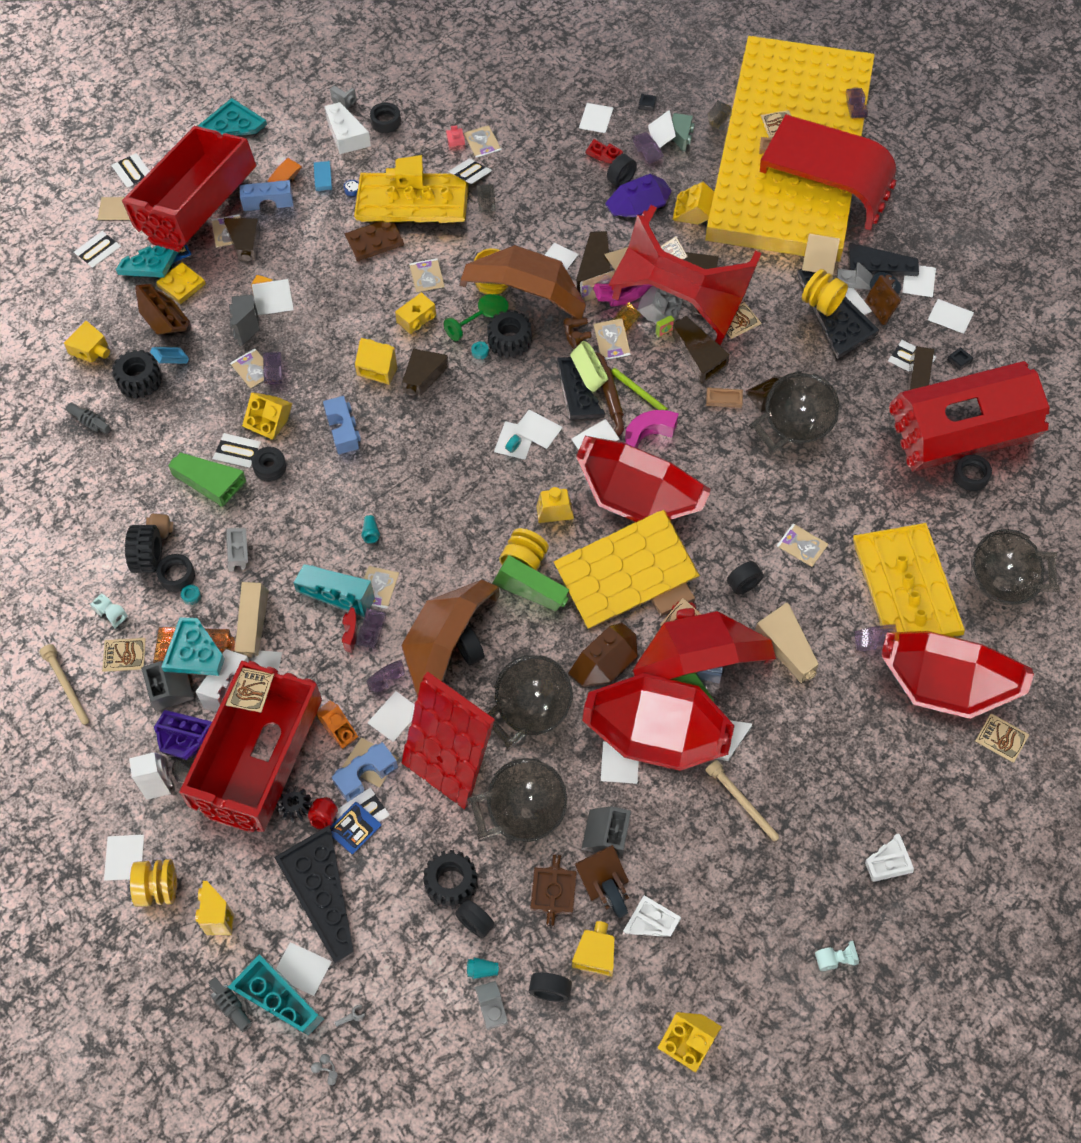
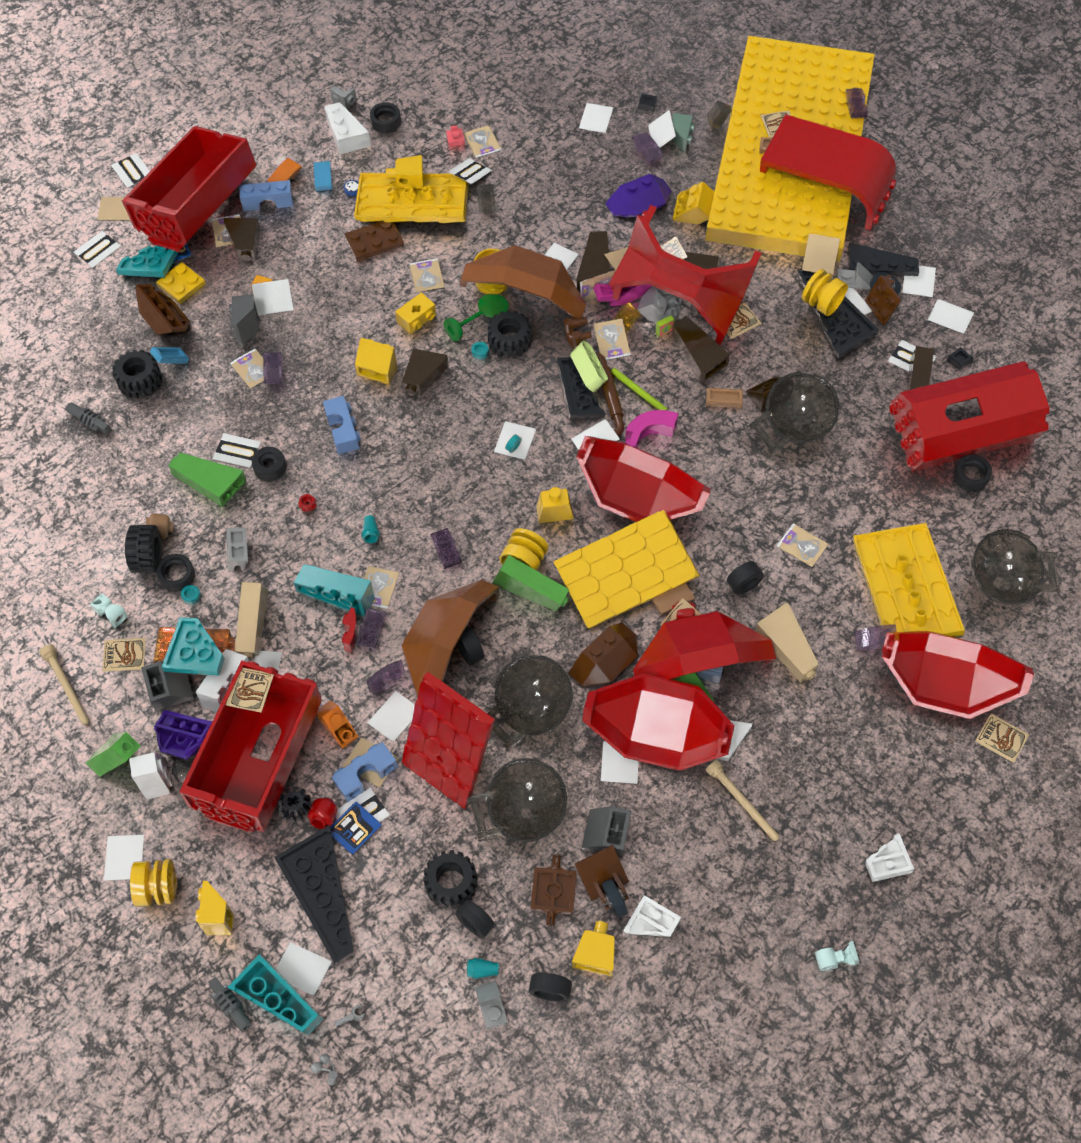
(87, 343): yellow torso -> none
(113, 753): none -> bright green slope
(234, 120): teal plate -> none
(266, 414): yellow slope -> none
(307, 498): none -> red plate
(445, 548): none -> clear purple slope
(537, 429): white sticker -> none
(602, 152): red slope -> none
(621, 170): black tyre -> none
(689, 1038): yellow slope -> none

